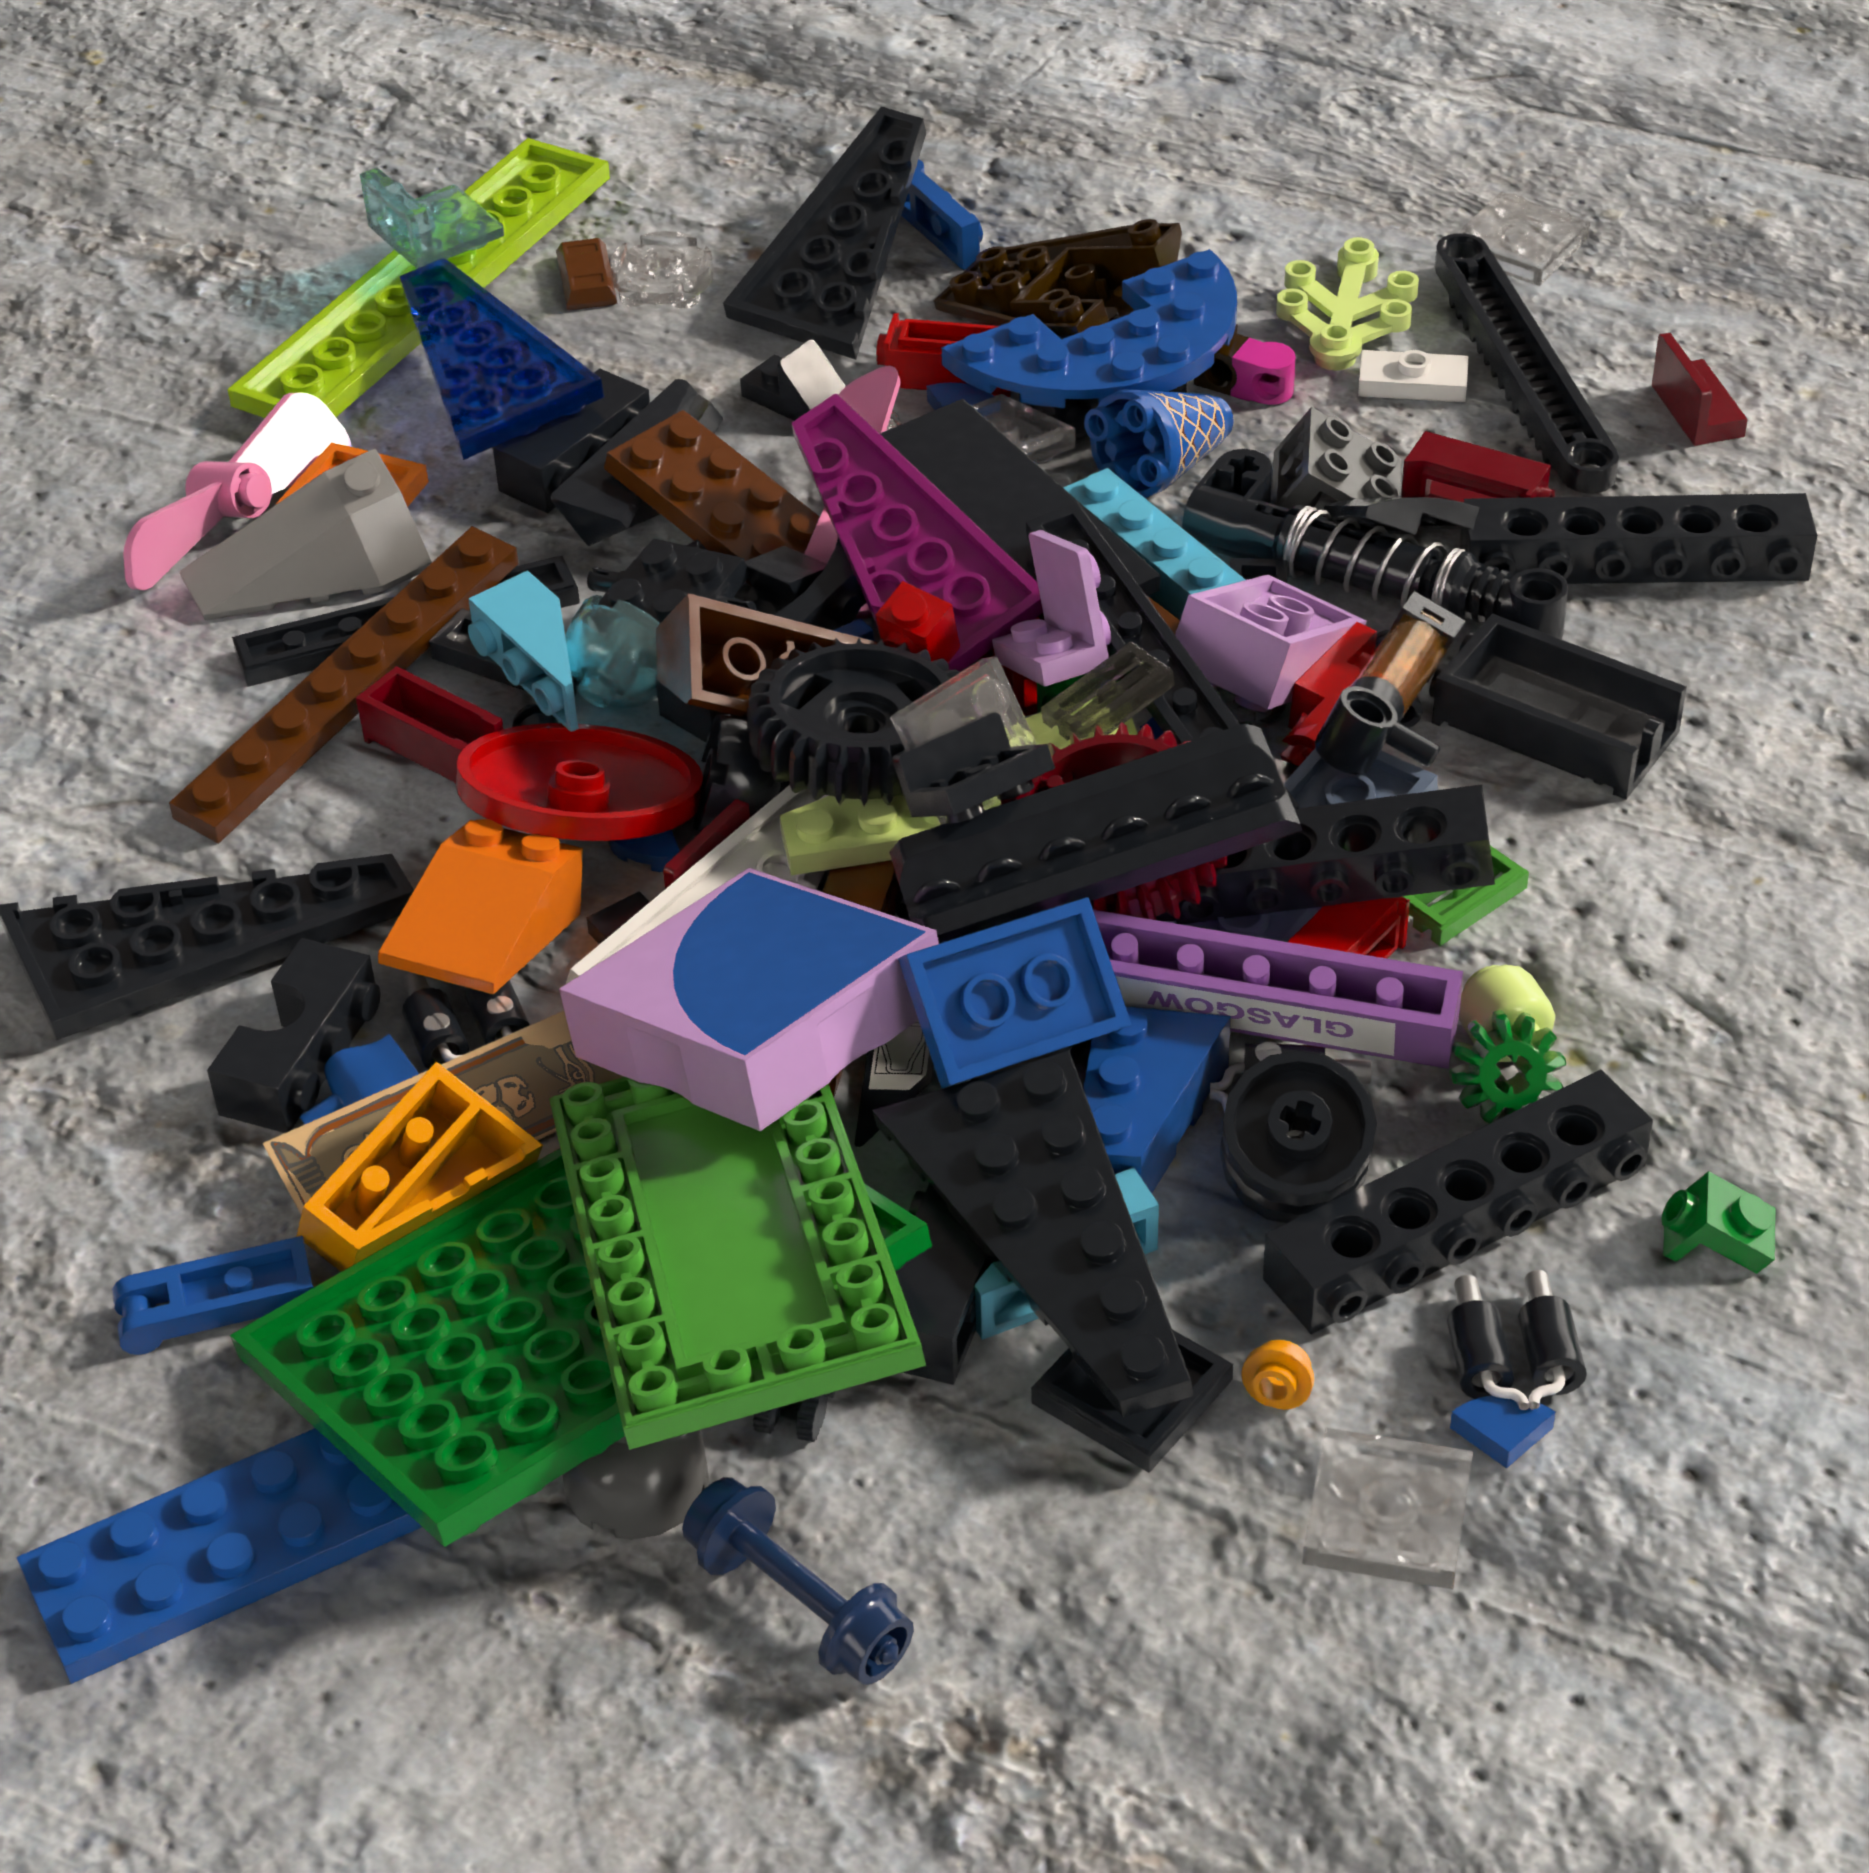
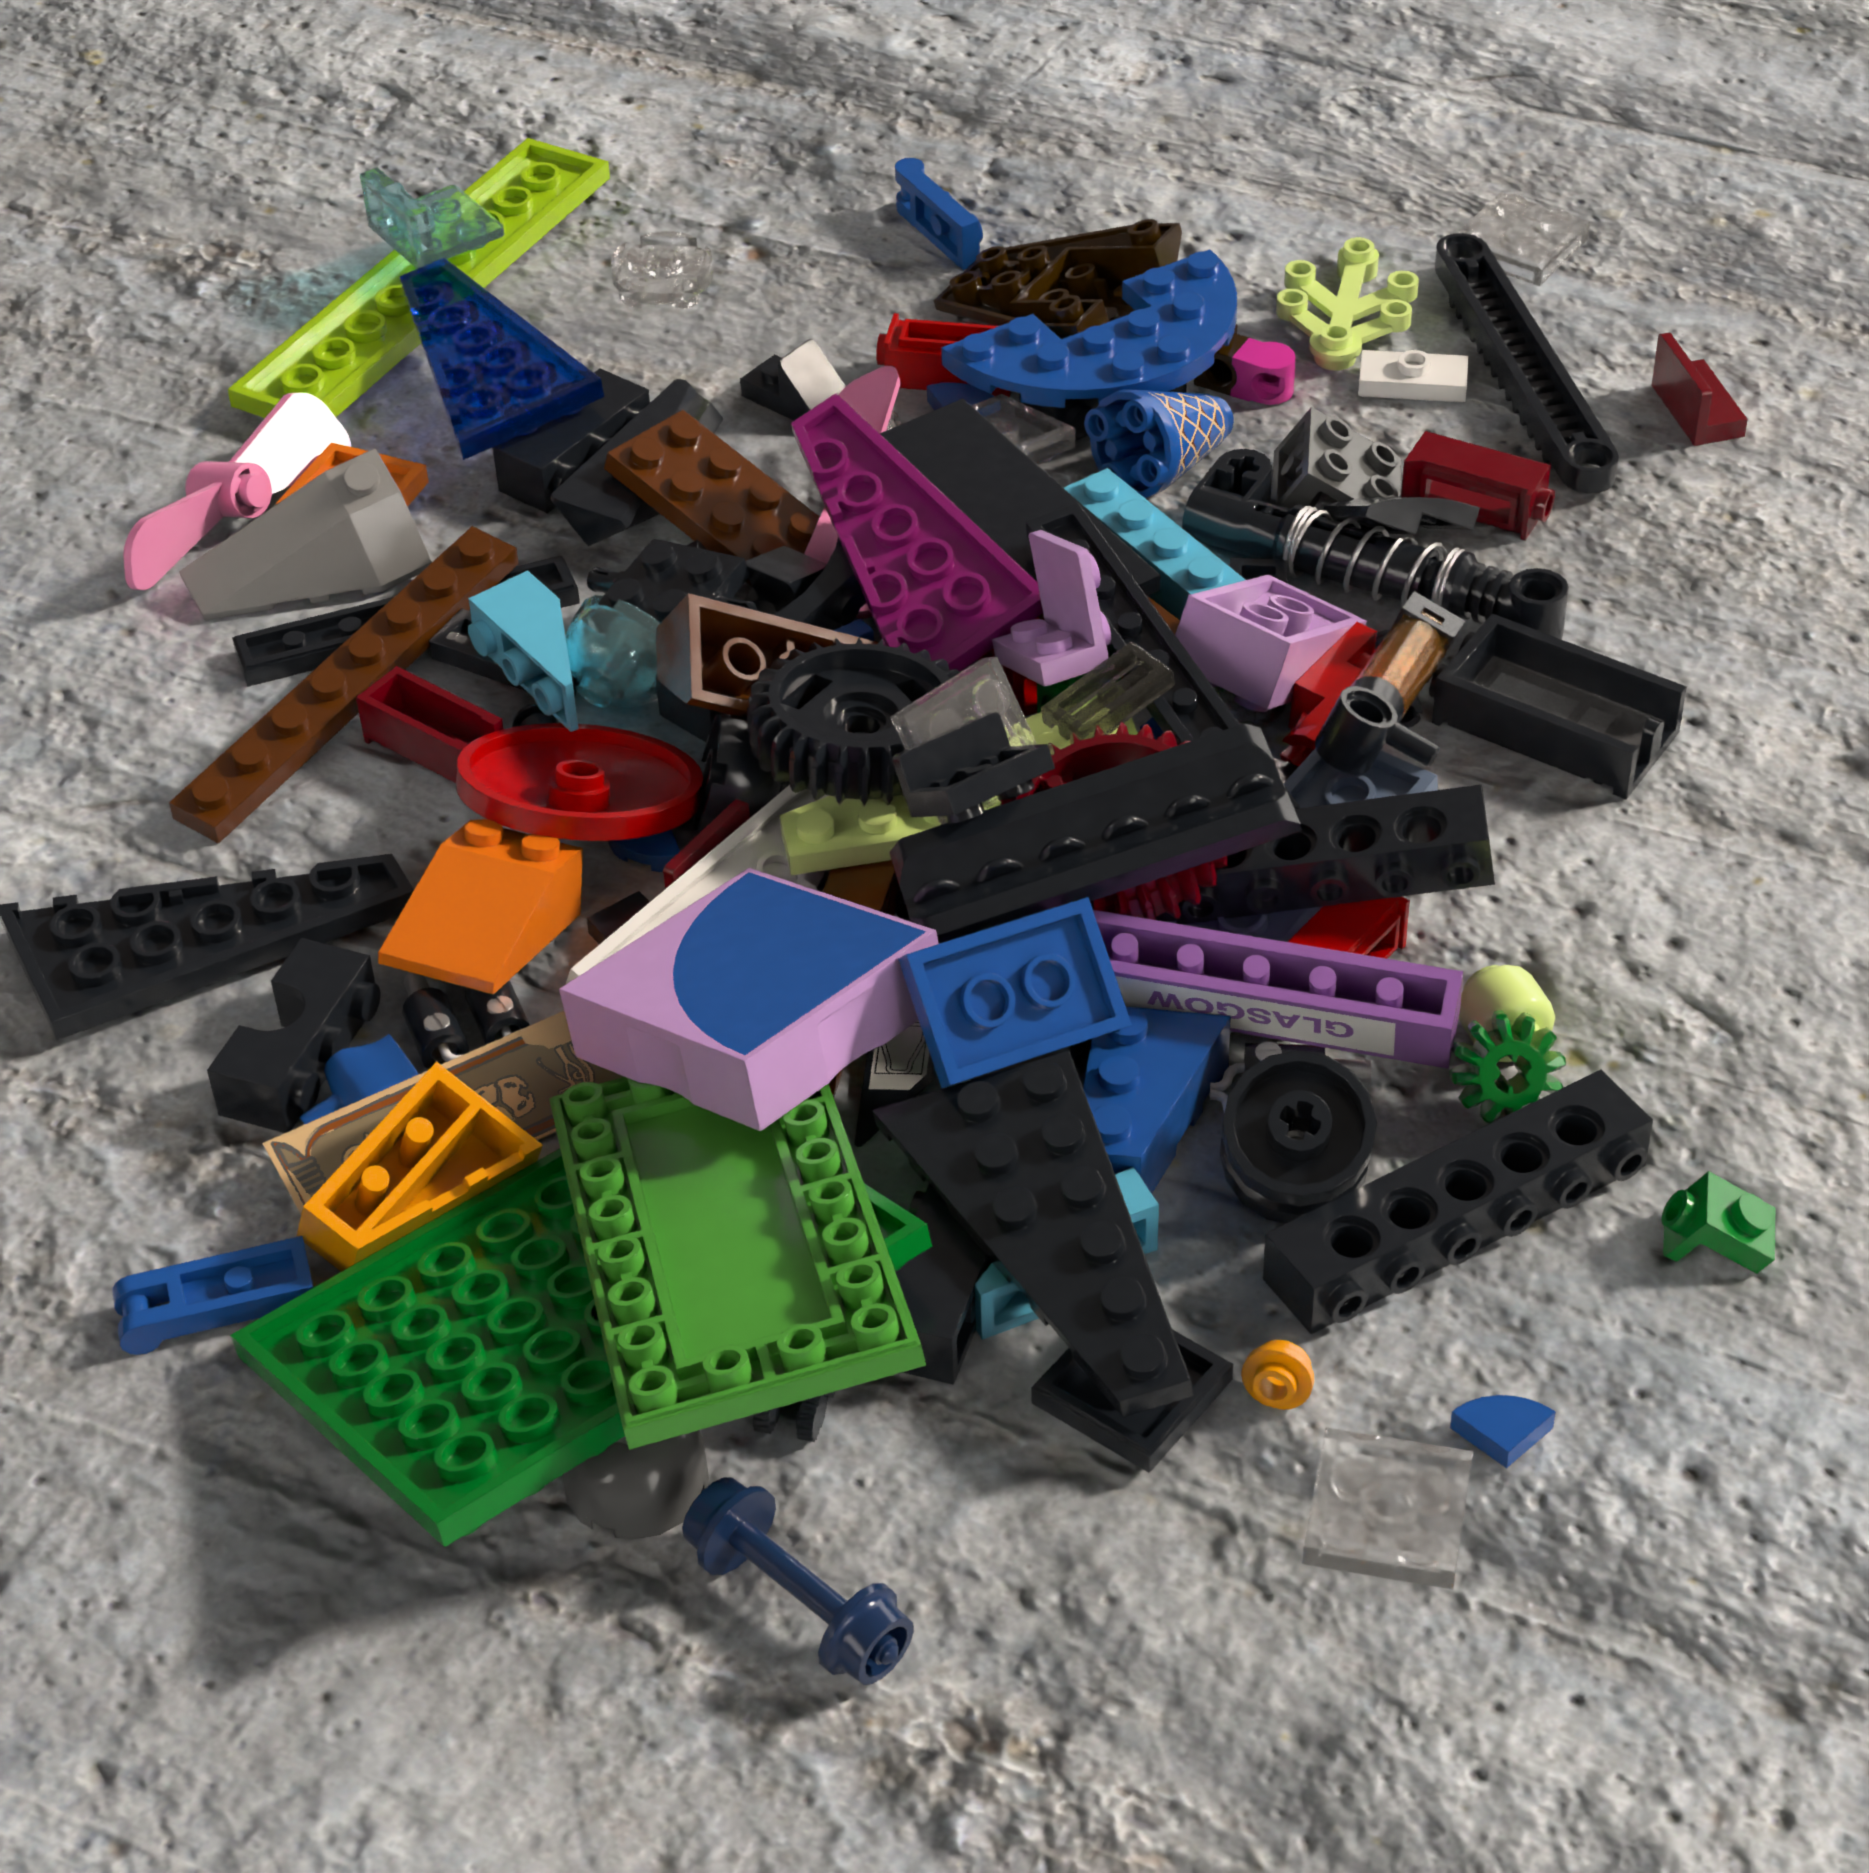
(206, 1551): blue plate -> none
(586, 274): reddish brown tile -> none
(832, 253): black wing -> none
(919, 621): red brick -> none
(1468, 905): bright green tile -> none
(1547, 1336): black piece -> none
(1648, 537): black brick -> none

